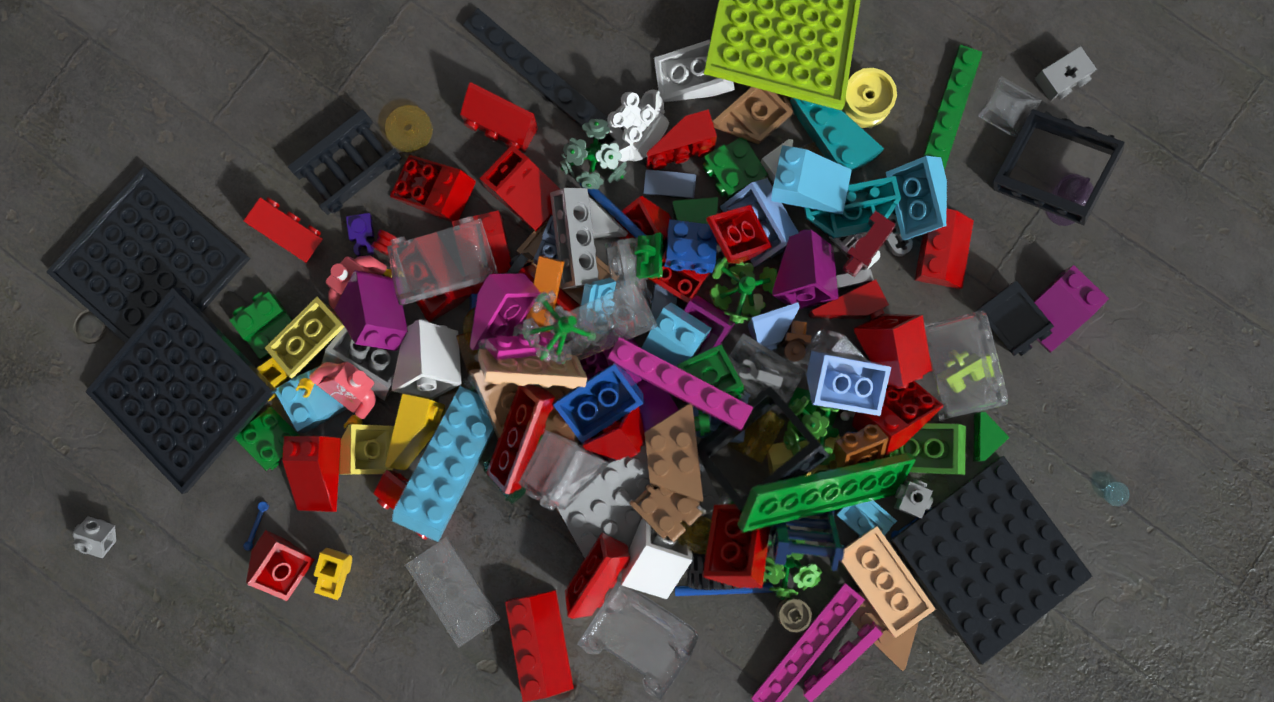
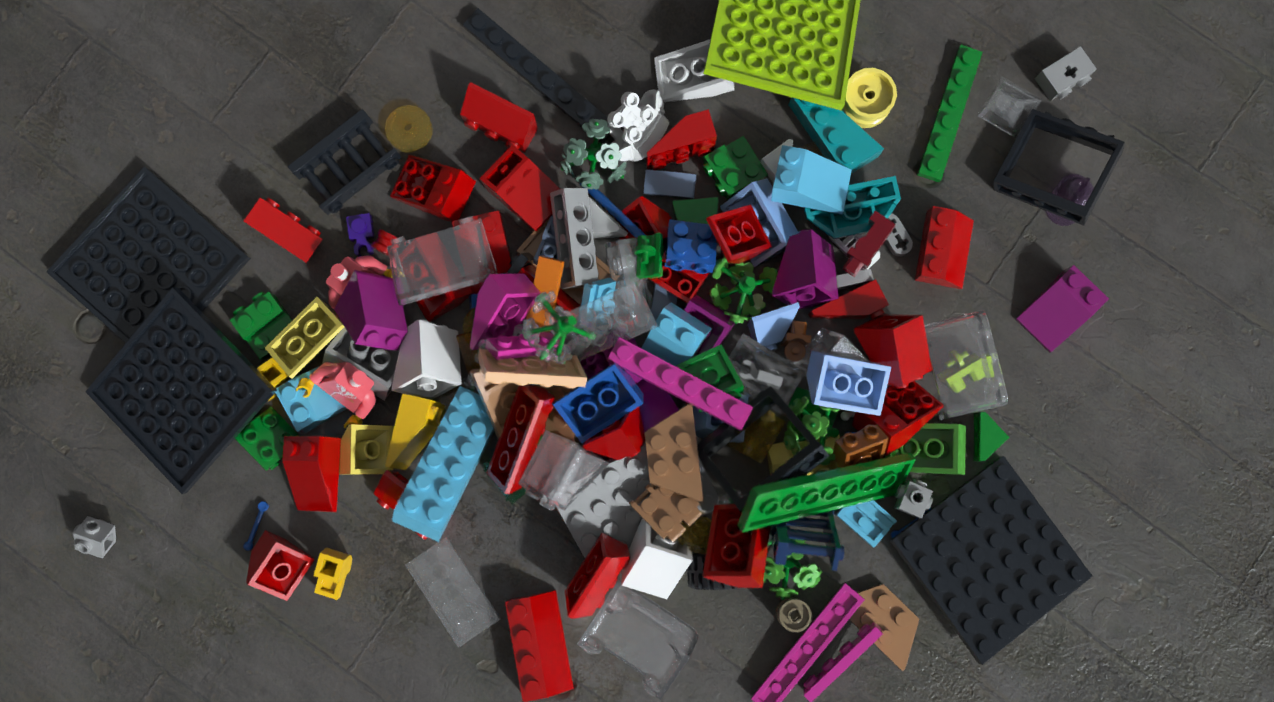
(687, 591): blue bar -> none
(702, 423): green plate -> none
(754, 115): medium nougat wing -> none
(886, 582): light nougat plate -> none
(922, 195): medium azure slope -> none
(1016, 319): black panel -> none
(1116, 494): clear light blue plate -> none

